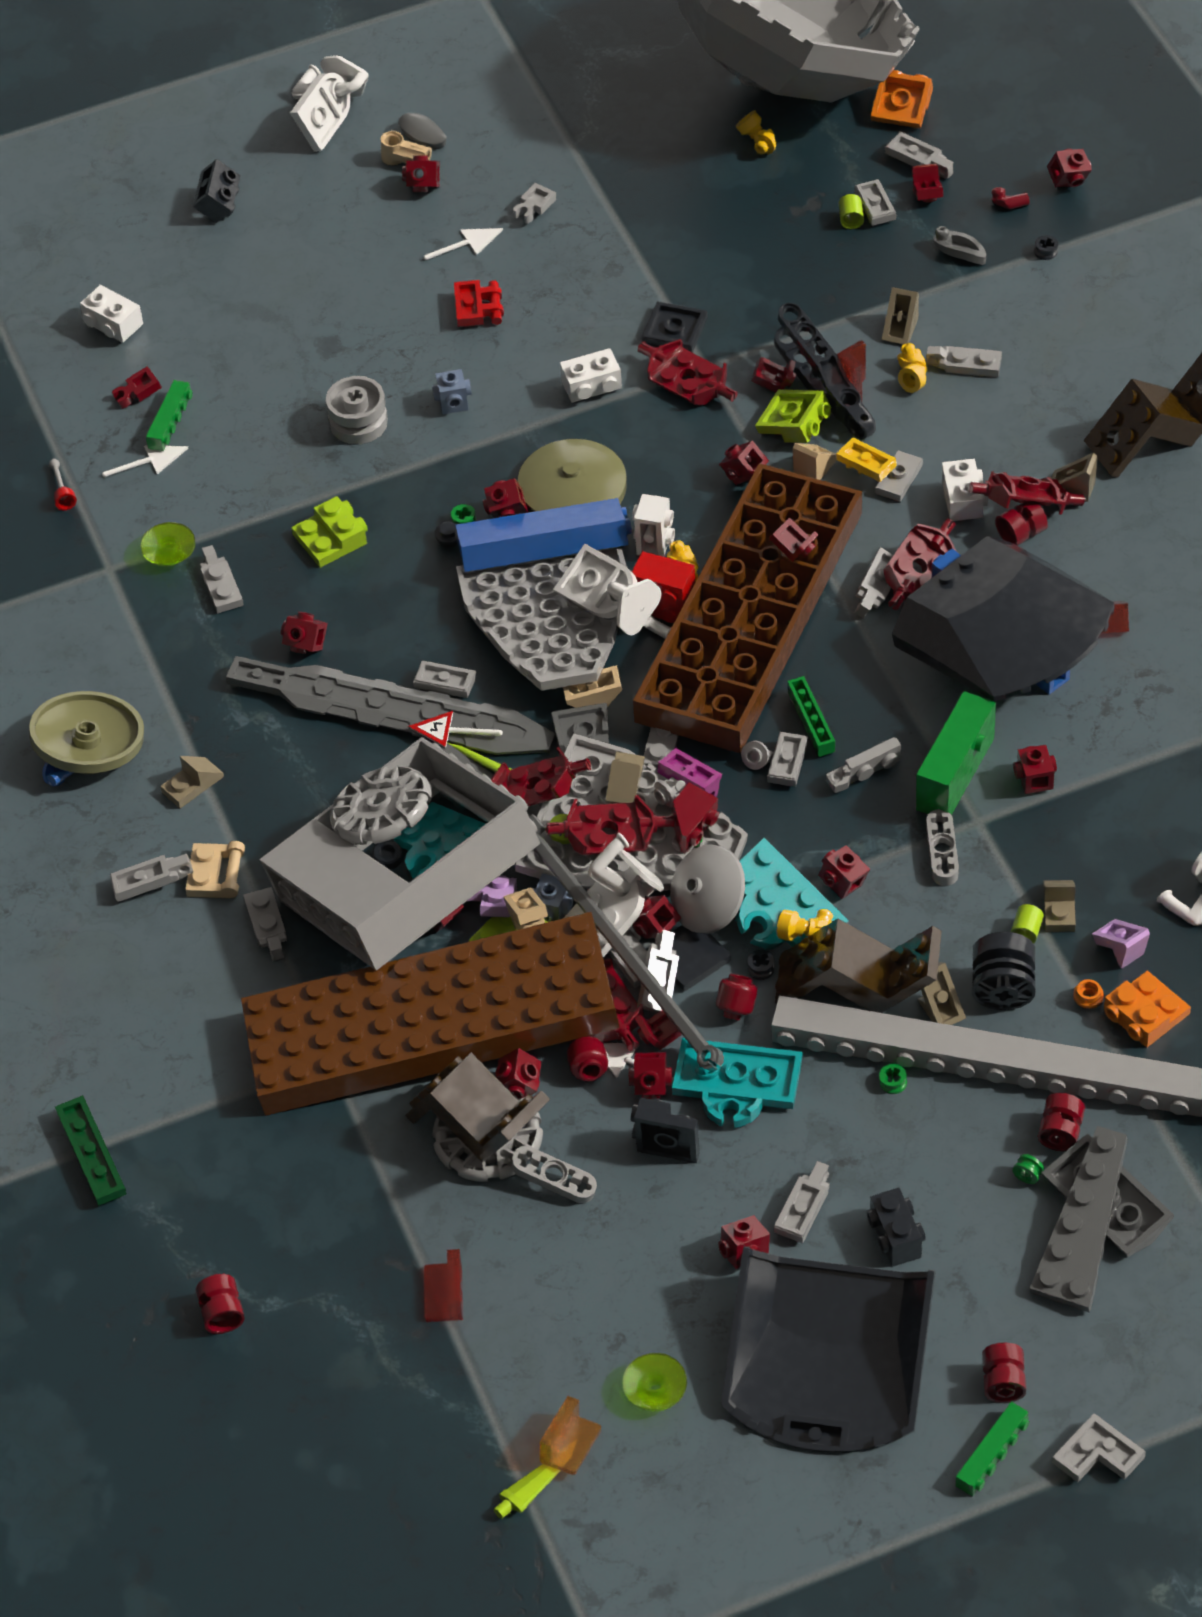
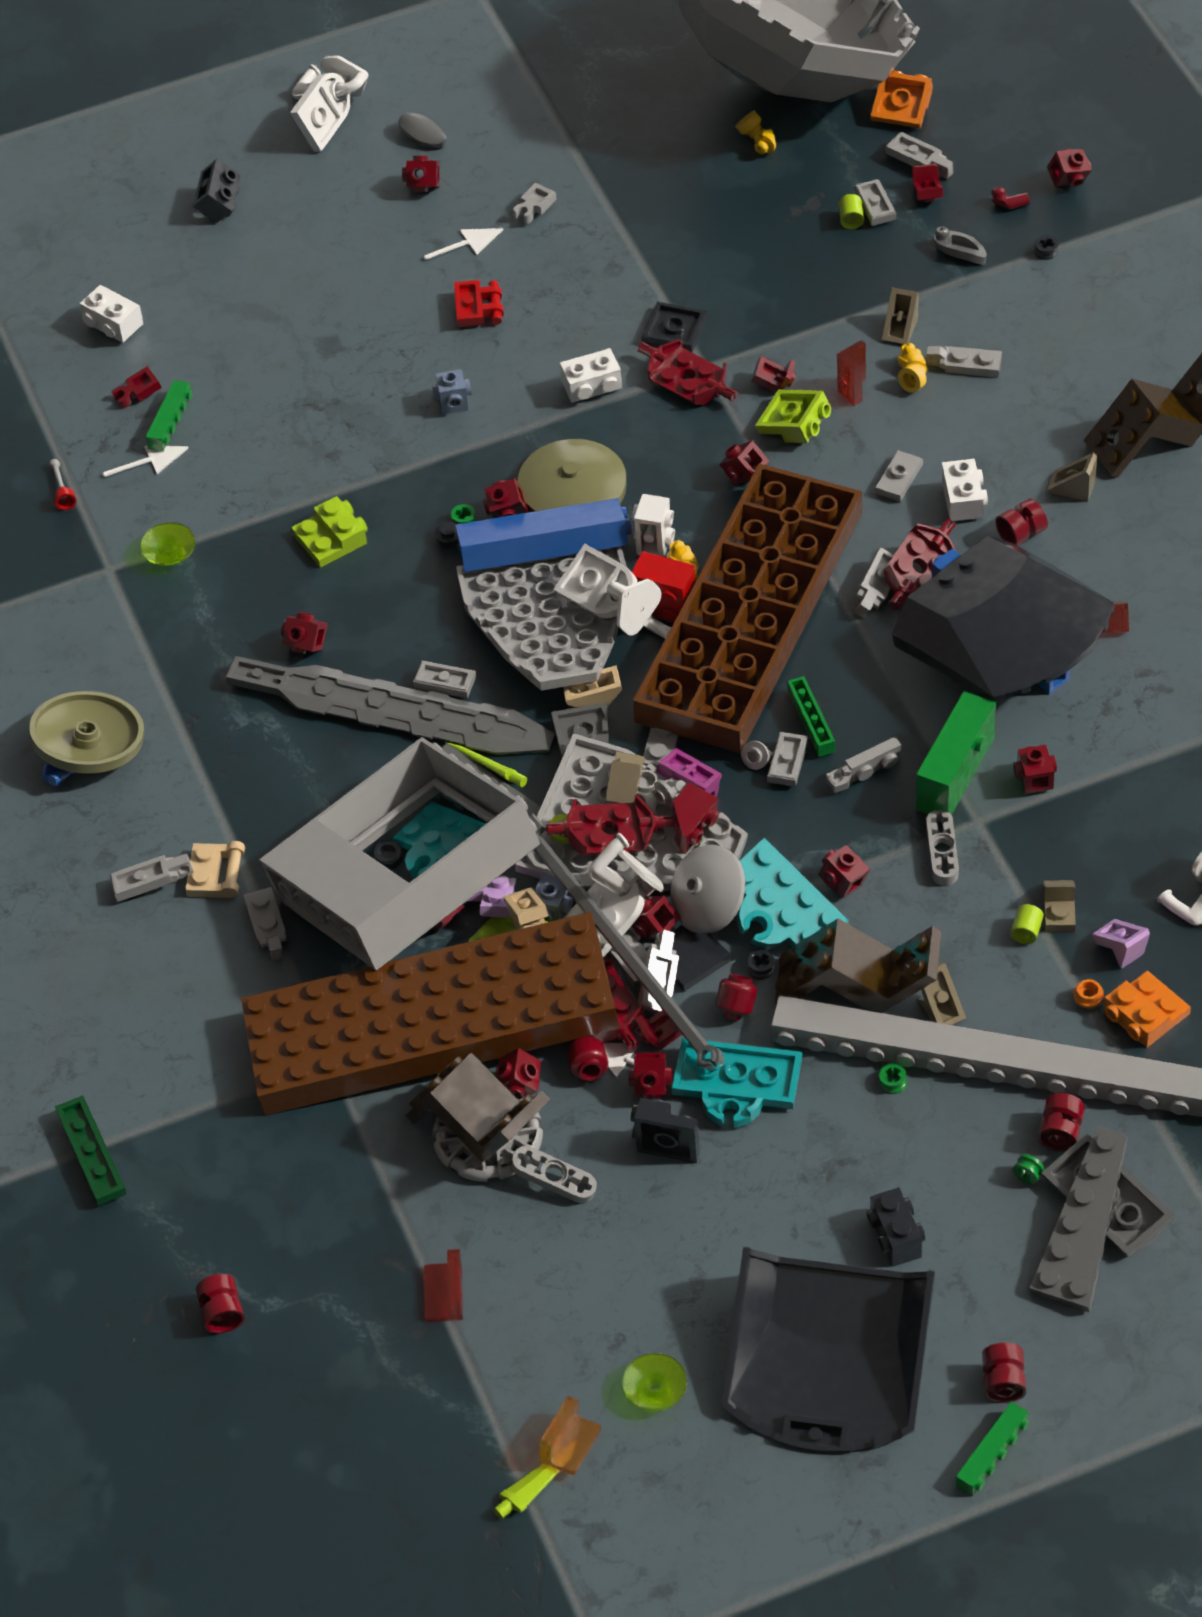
(194, 779): dark tan slope -> none
(220, 581): light grey hinge -> none
(356, 410): light grey wheel -> none
(397, 150): tan piece -> none
(403, 805): light grey plate -> none
(439, 727): piece -> none
(548, 777): dark red plate -> none
(745, 1232): dark red brick -> none
(791, 925): yellow arm -> none
(793, 540): dark red bracket -> none
(803, 1204): light grey hinge -> none
(812, 460): tan slope -> none
(829, 369): black piece -> none
(866, 459): yellow plate -> none
(1003, 971): black wheel -> none
(1045, 491): dark red plate -> none
(1095, 1443): light grey plate -> none

